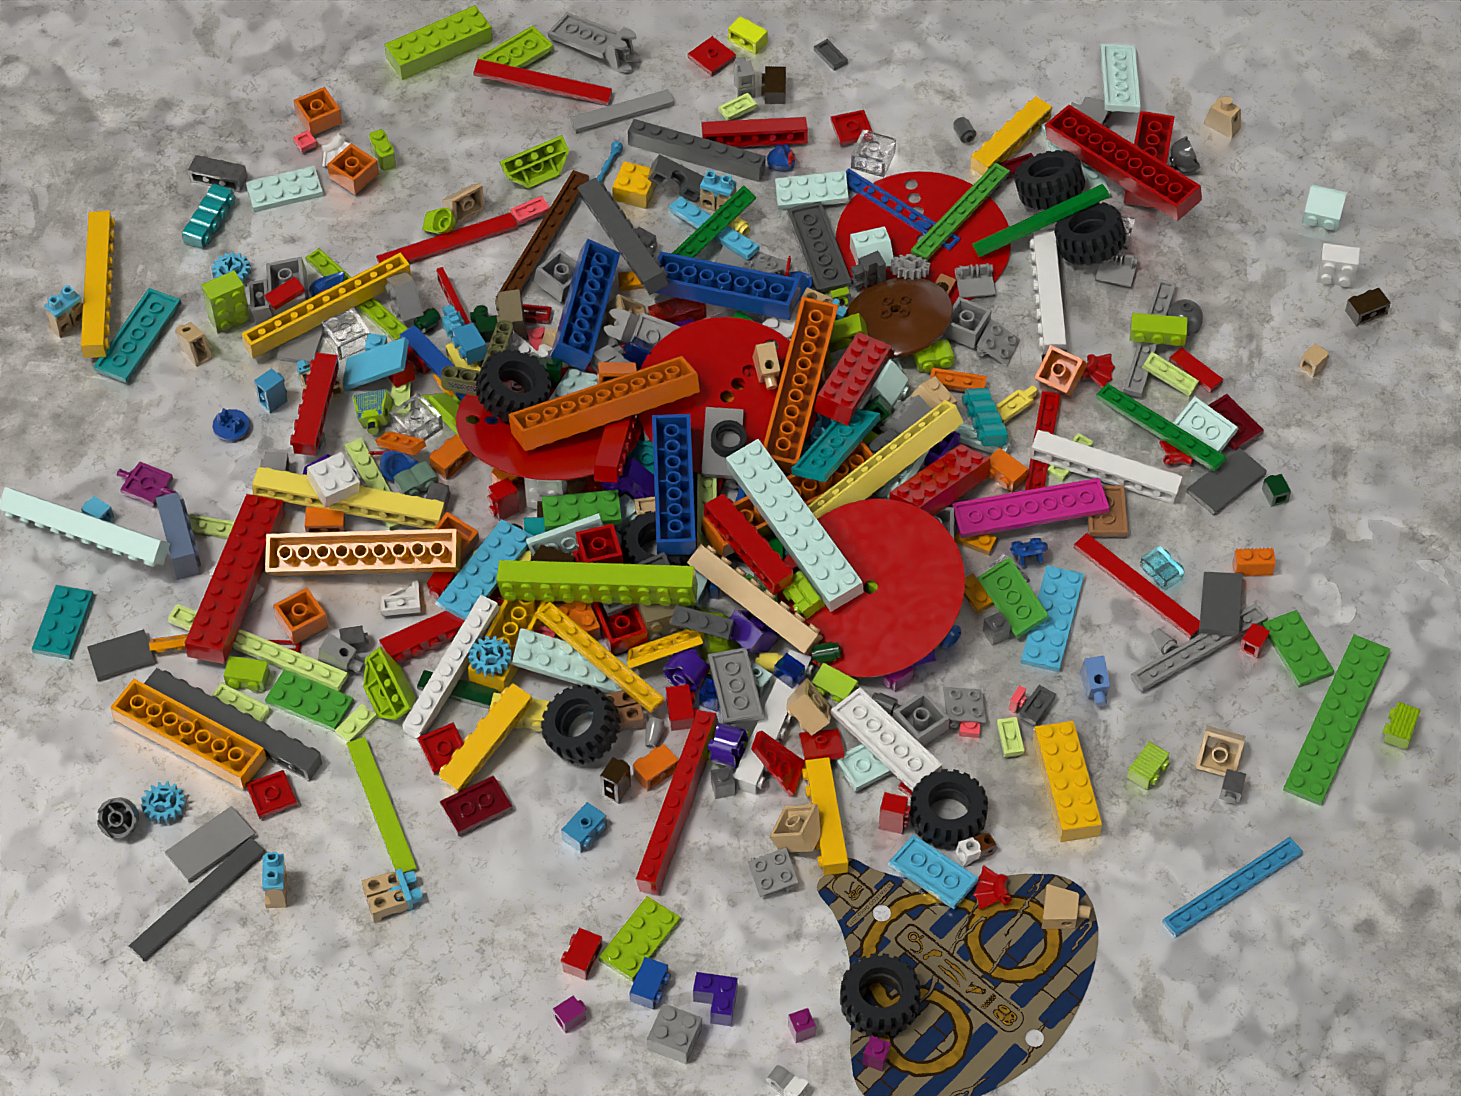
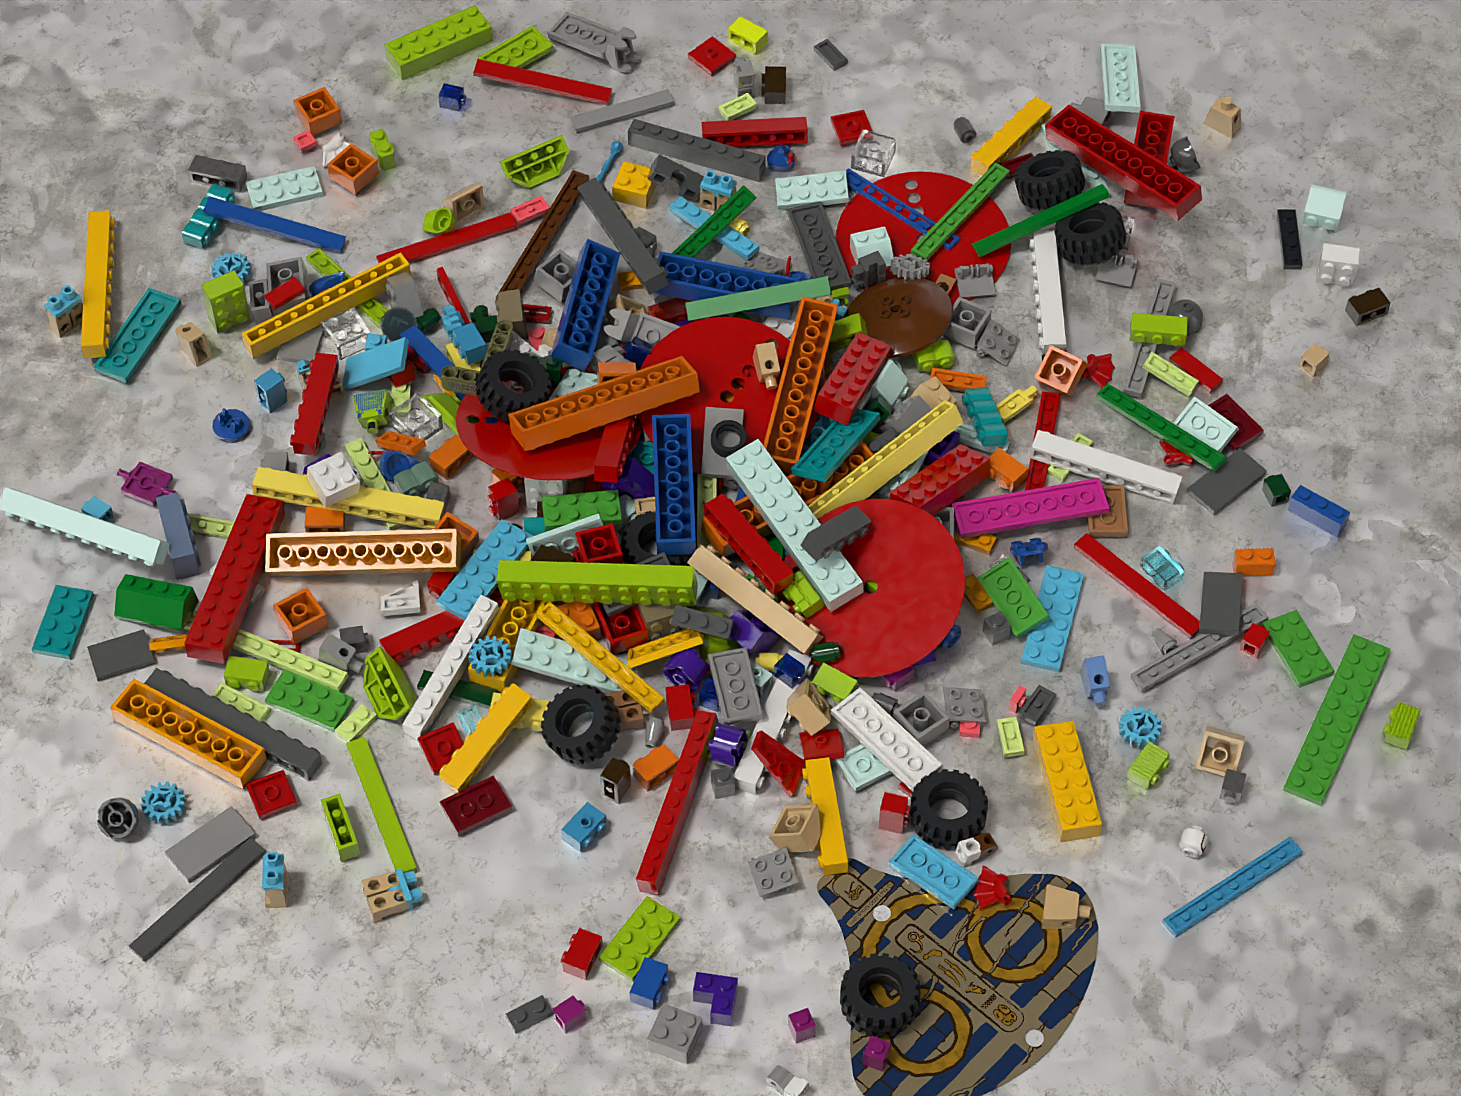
(154, 602): none -> green slope
(274, 224): none -> blue tile
(340, 827): none -> lime brick
(396, 322): none -> clear light blue tile
(451, 97): none -> clear blue brick
(466, 711): none -> clear light blue tile
(529, 1014): none -> dark grey plate
(758, 298): none -> tile
(836, 533): none -> dark grey brick
(1140, 726): none -> medium azure gear
(1193, 841): none -> white head
(1289, 239): none -> black plate
(1318, 511): none -> blue brick

